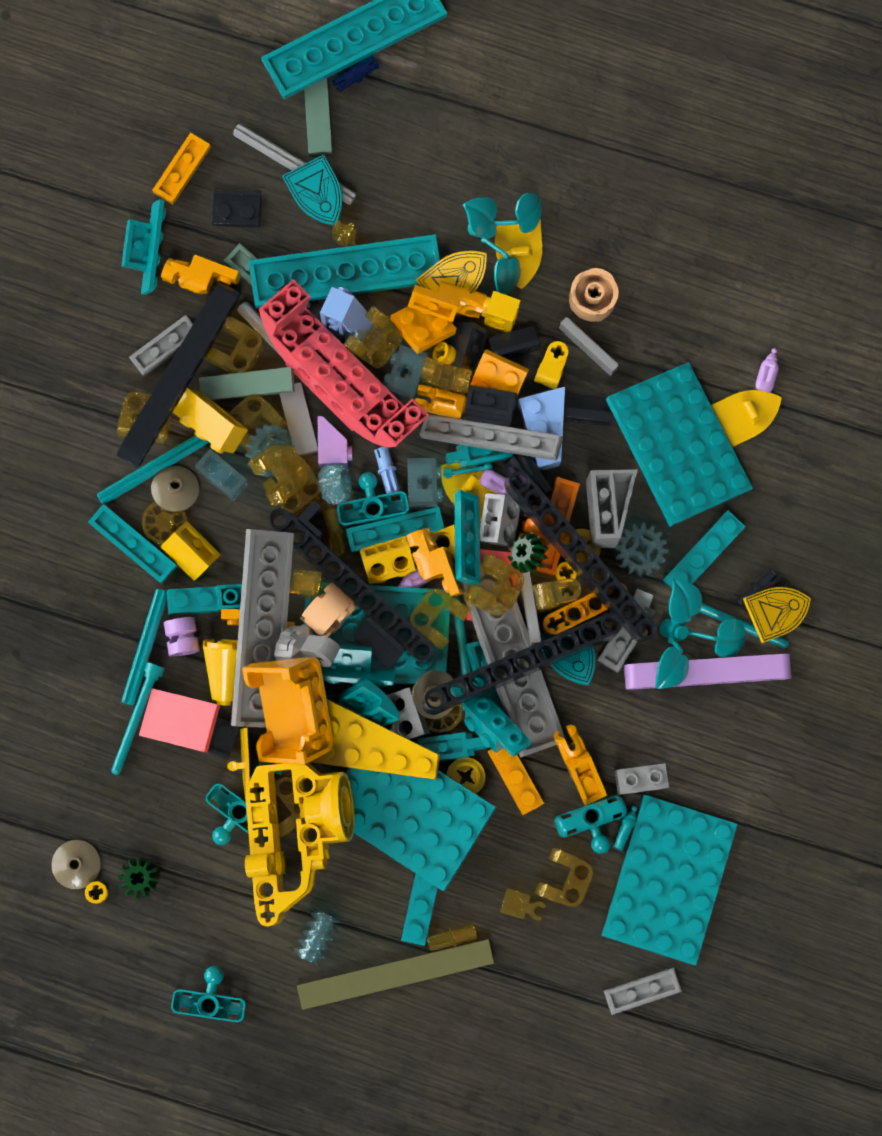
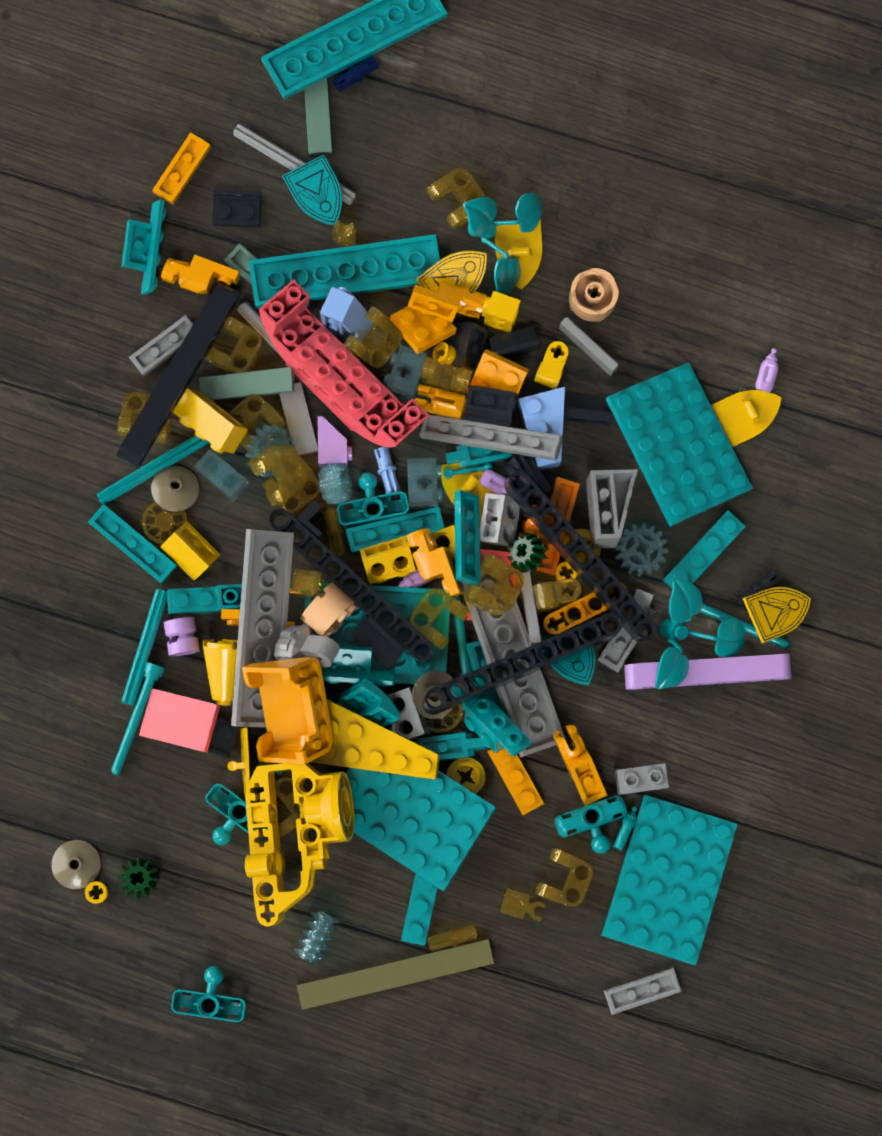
(462, 193): none -> clear yellow piece

